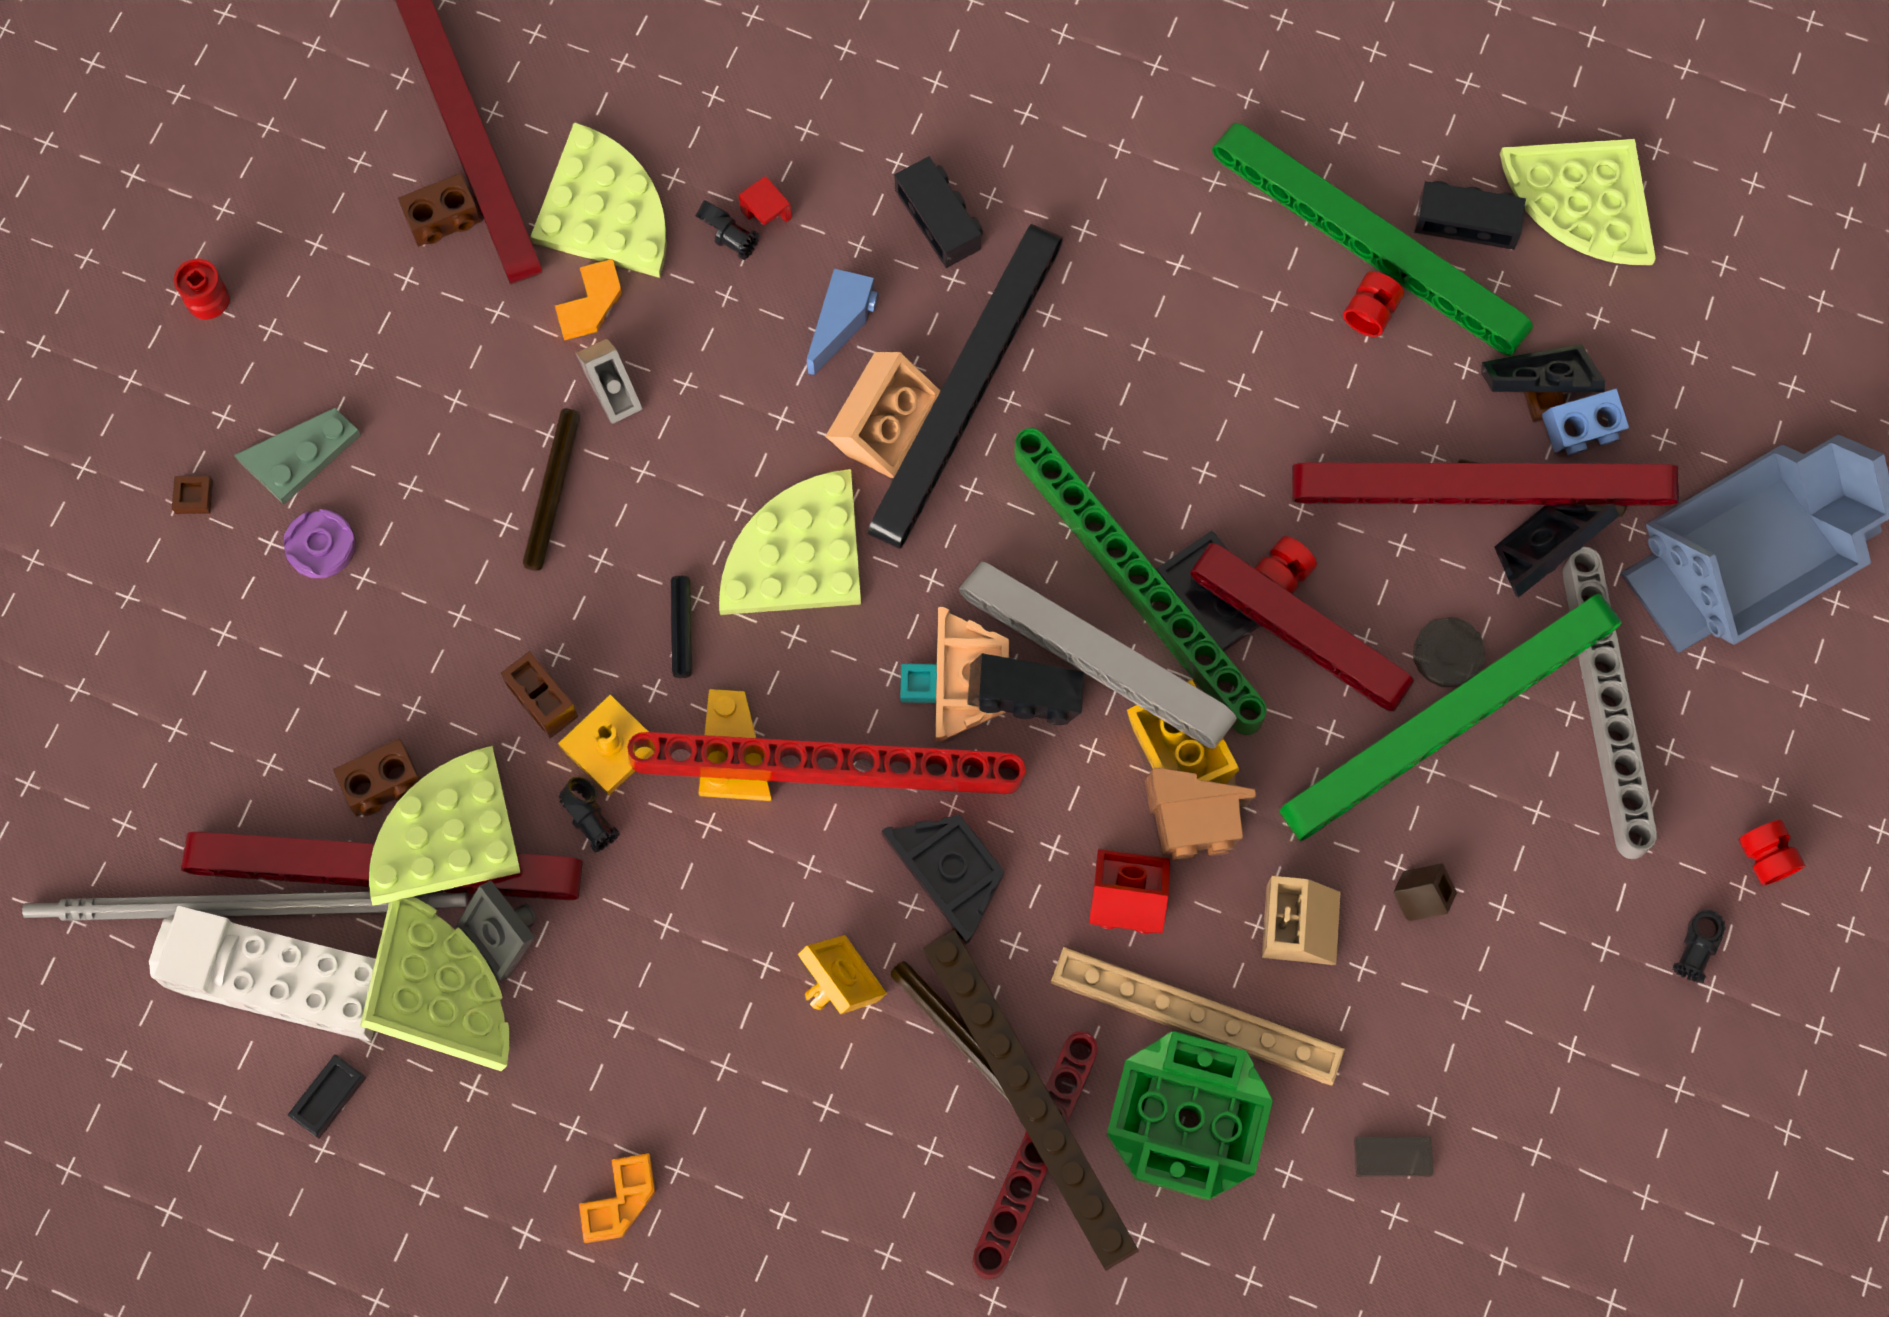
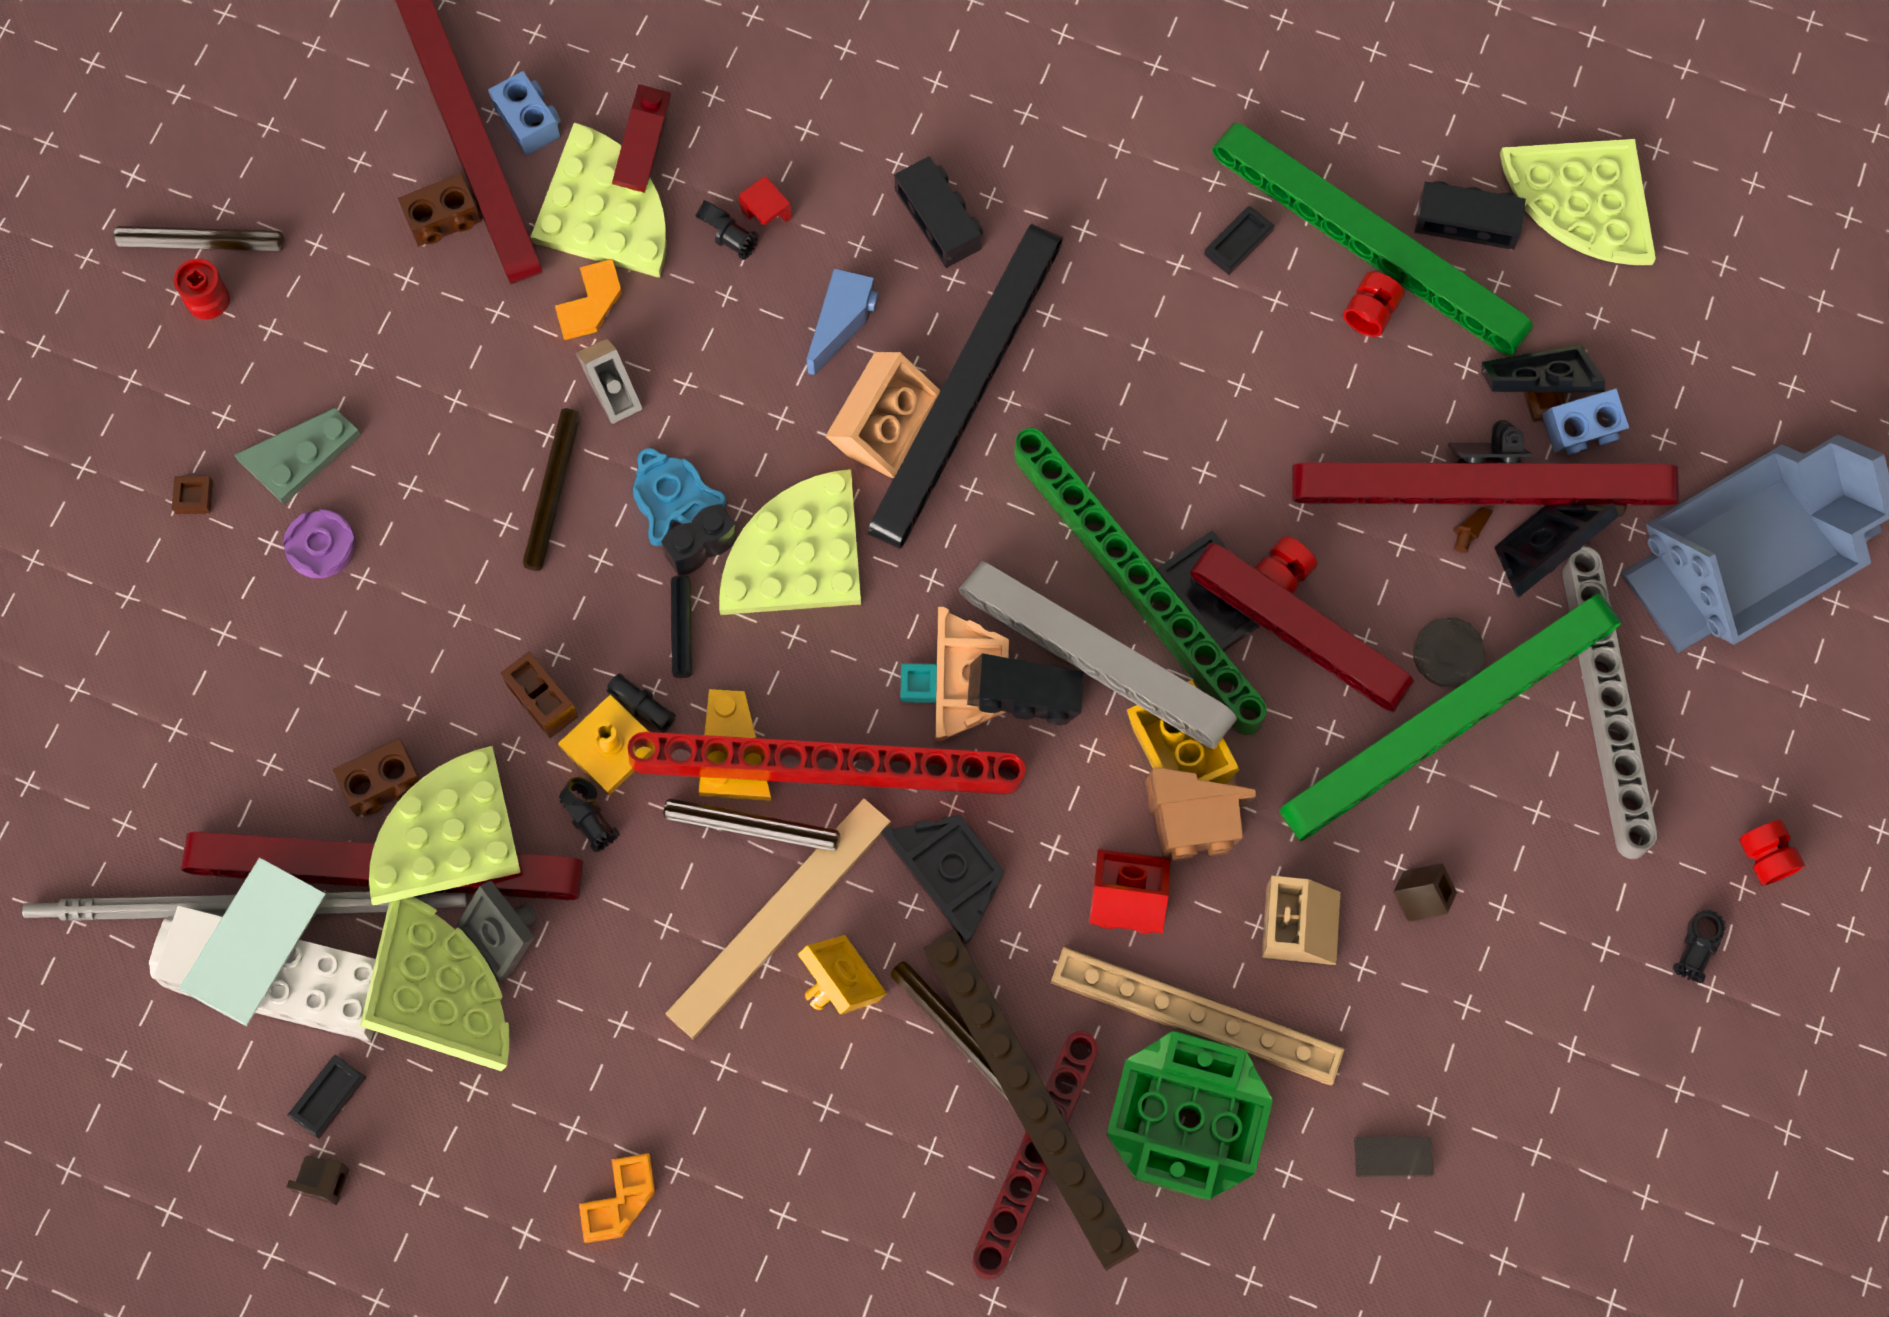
(198, 238): none -> dark brown axle
(252, 942): none -> light aqua tile
(320, 1179): none -> dark brown panel
(523, 113): none -> medium blue brick
(641, 703): none -> black pin
(642, 138): none -> dark red slope
(670, 492): none -> dark azure tile
(706, 536): none -> black brick
(752, 824): none -> axle
(776, 921): none -> tan tile
(1239, 240): none -> black tile
(1470, 529): none -> reddish brown bar
(1505, 443): none -> black hinge

